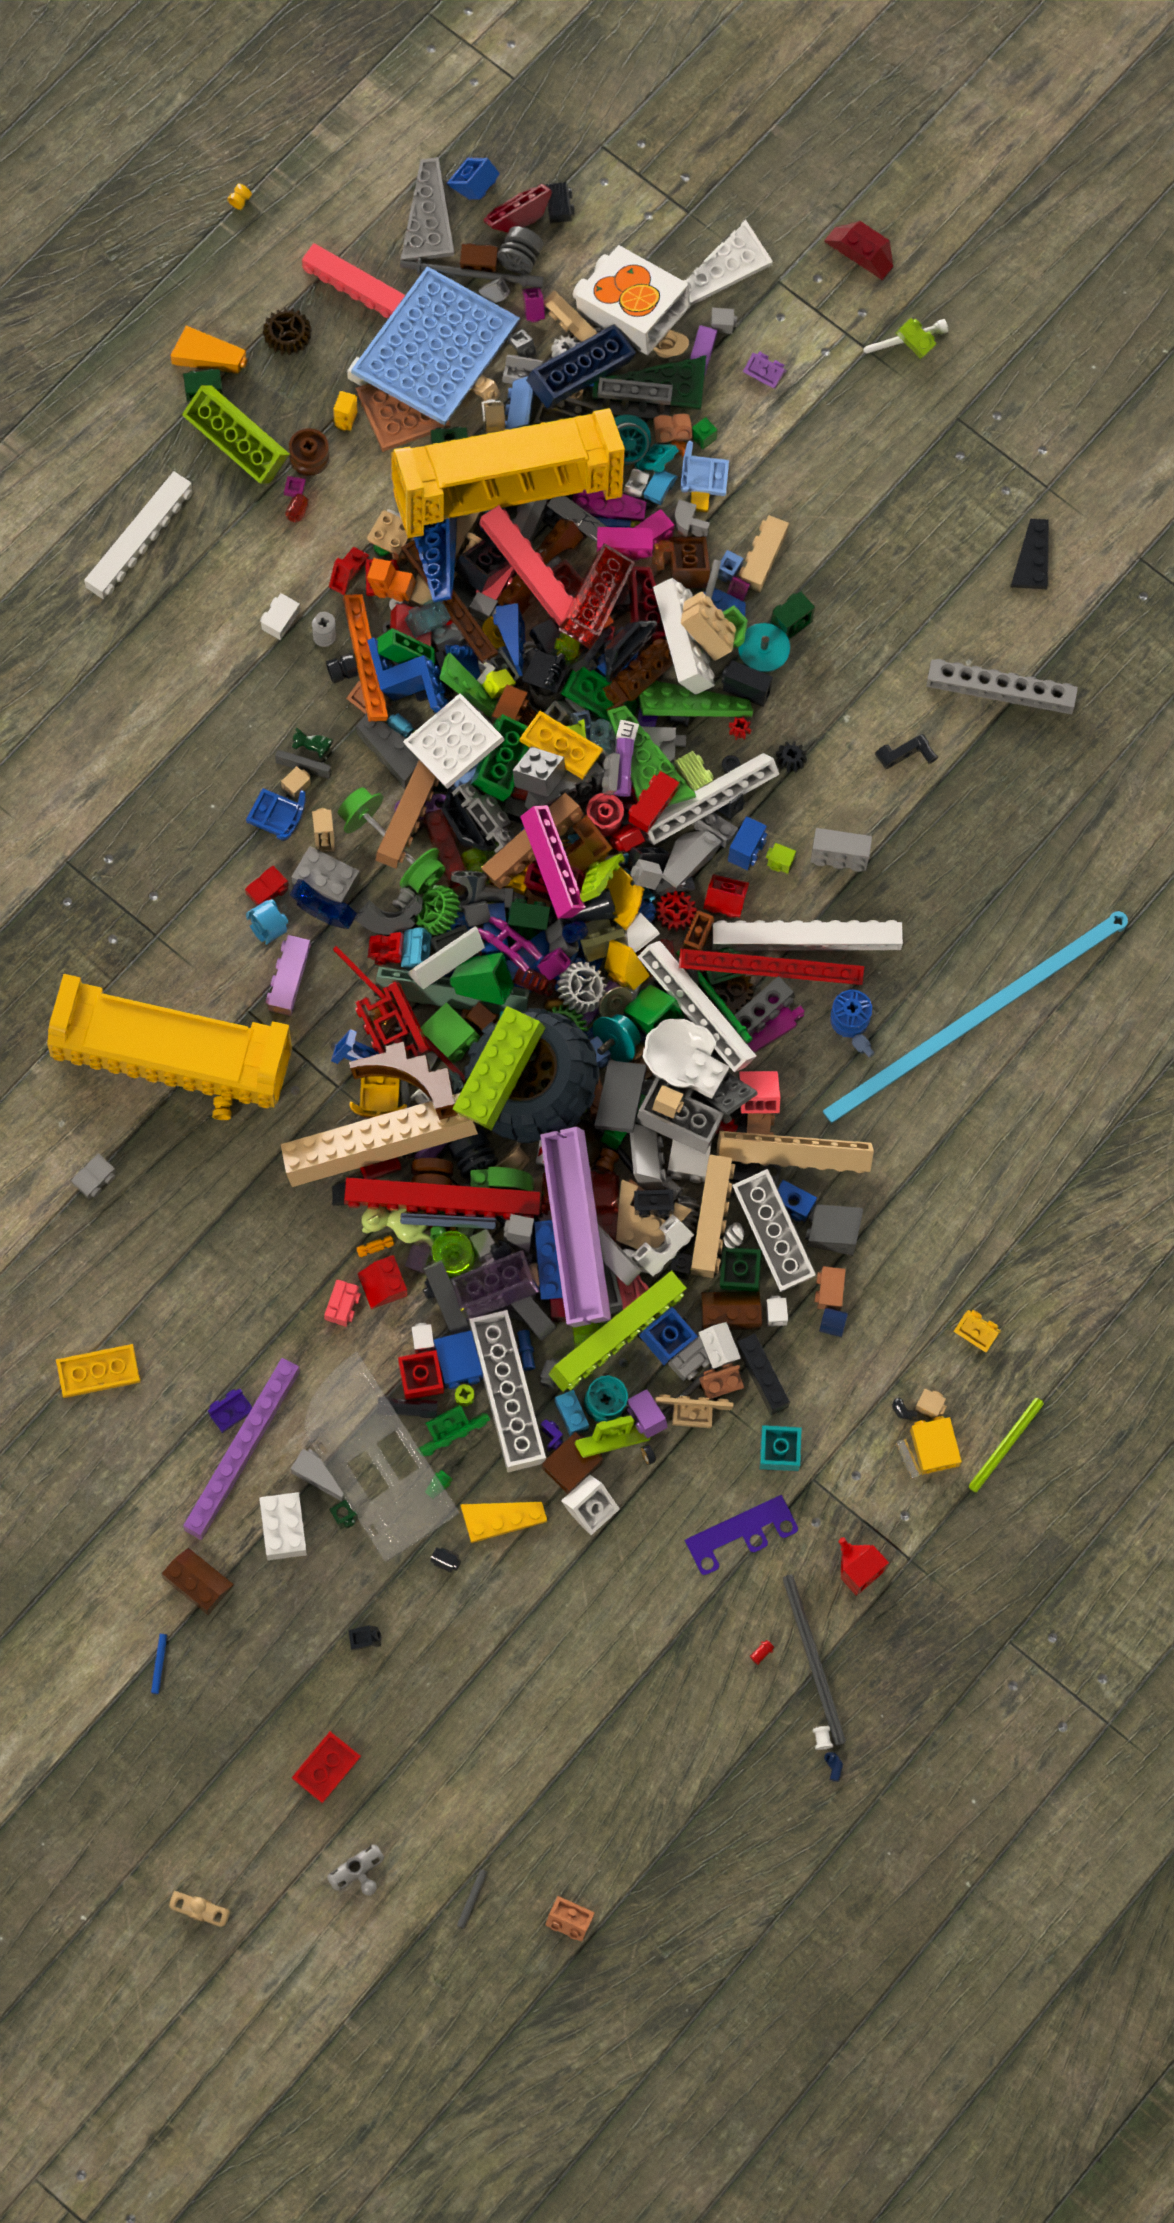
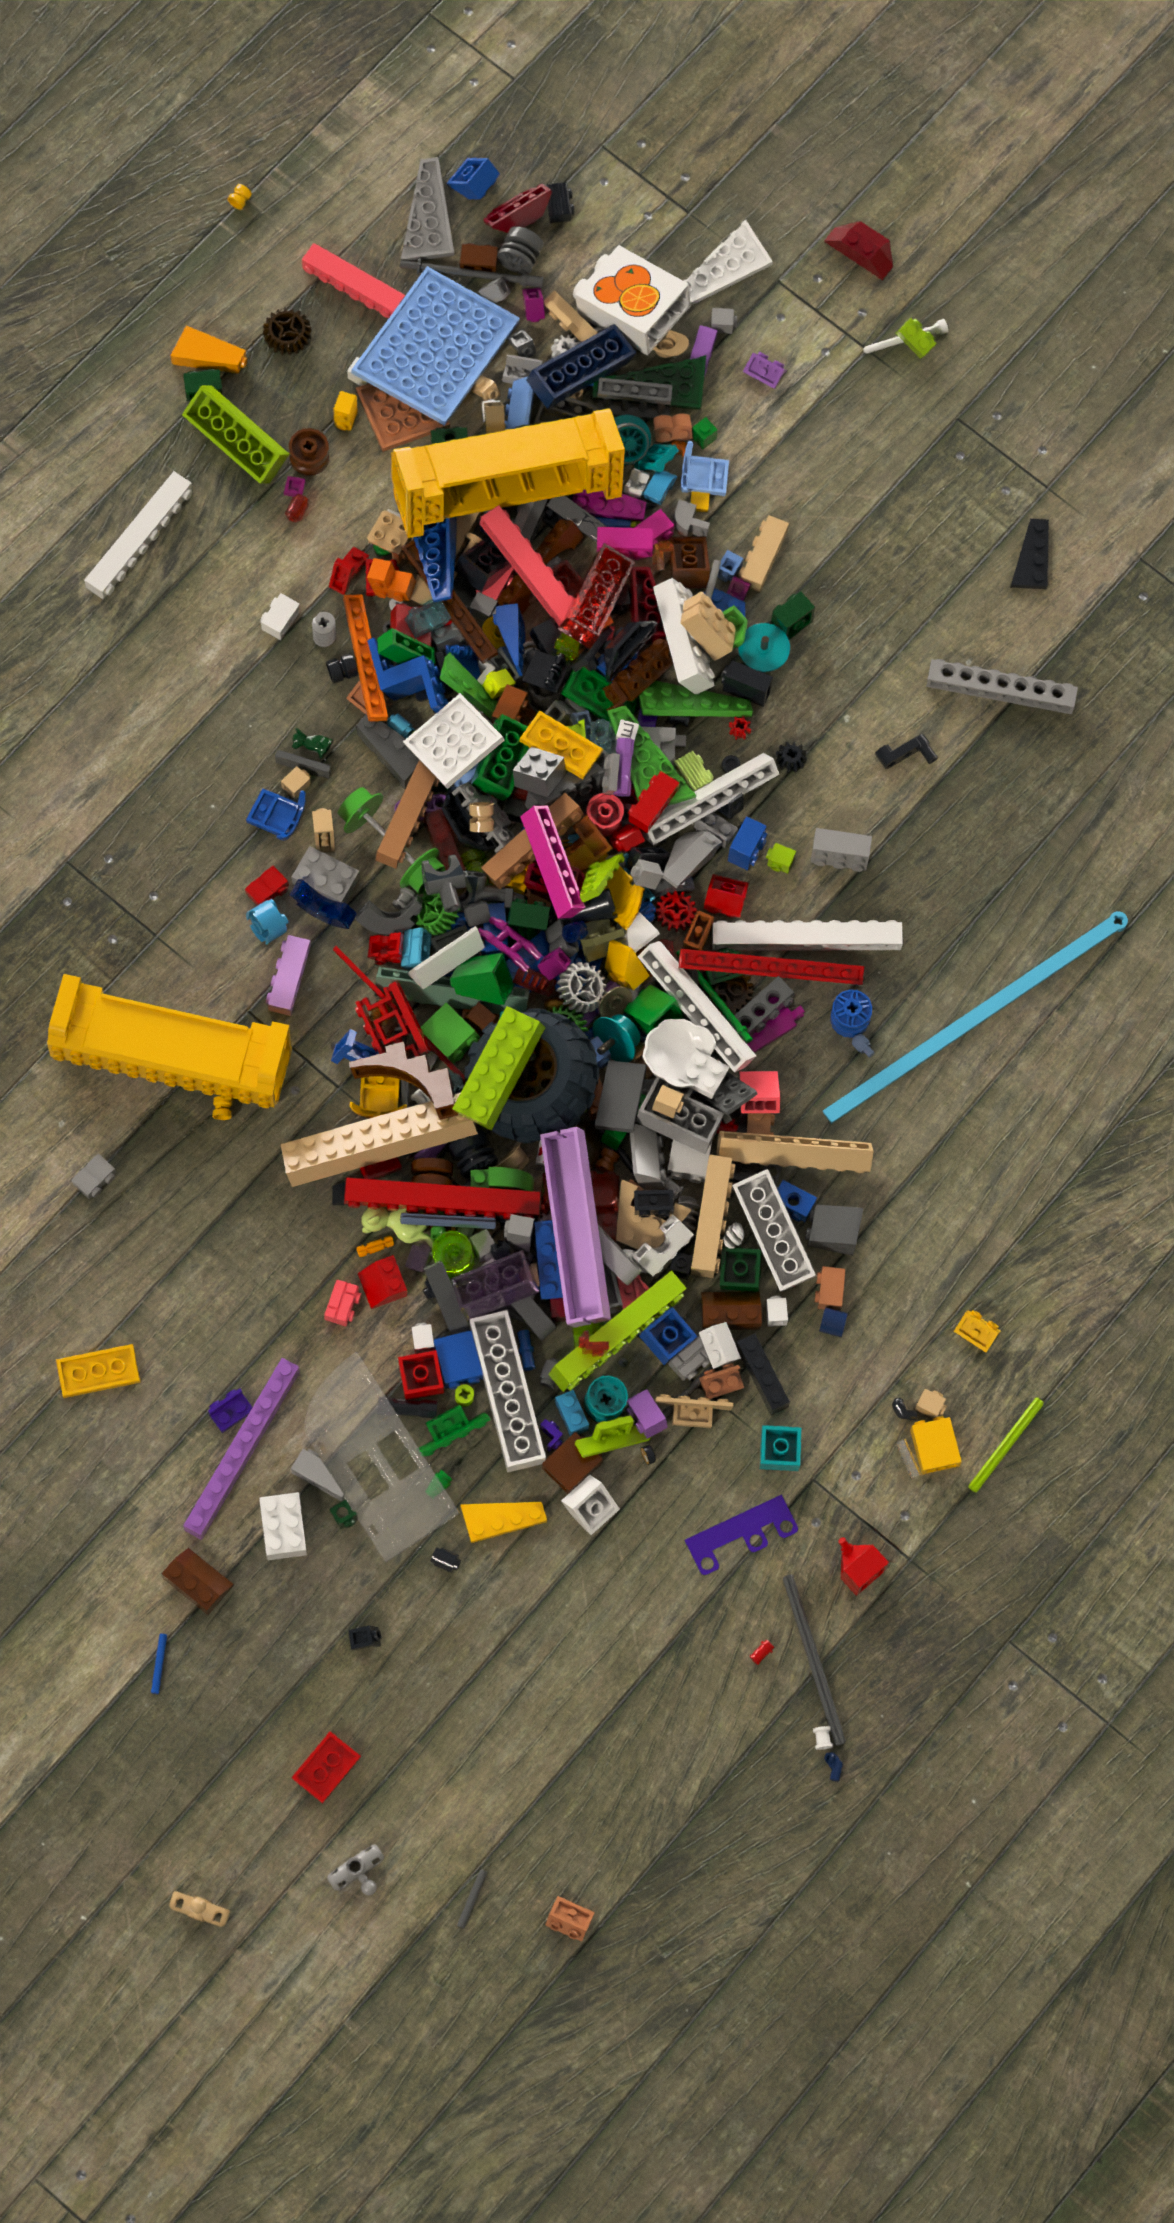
(444, 882): none -> dark grey connector
(481, 816): none -> tan wheel
(595, 1348): none -> clear red bracket

